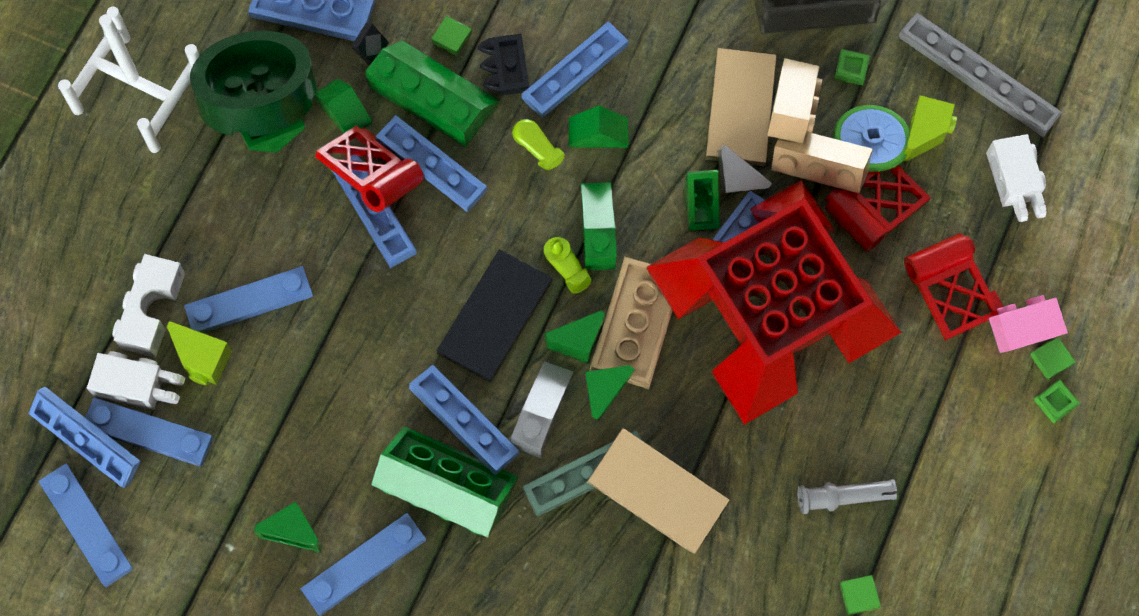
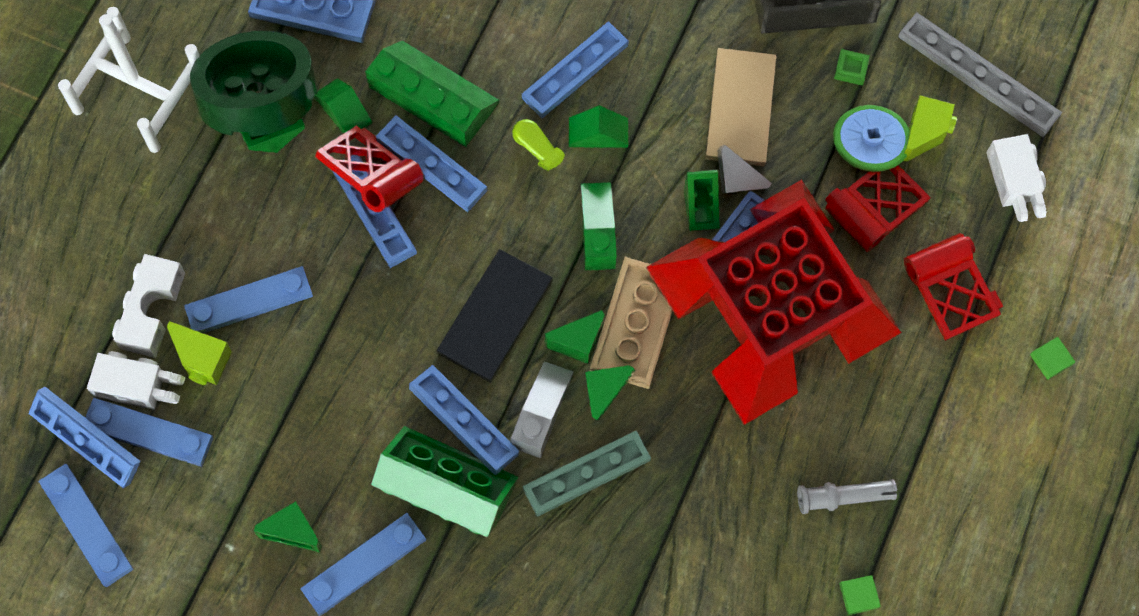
(369, 43): black tile -> none
(451, 36): bright green tile -> none
(507, 63): black plate -> none
(562, 258): lime piece -> none
(658, 491): tan tile -> none
(795, 101): brick -> none
(824, 161): tan brick -> none
(1027, 325): bright pink brick -> none
(1056, 401): bright green tile -> none

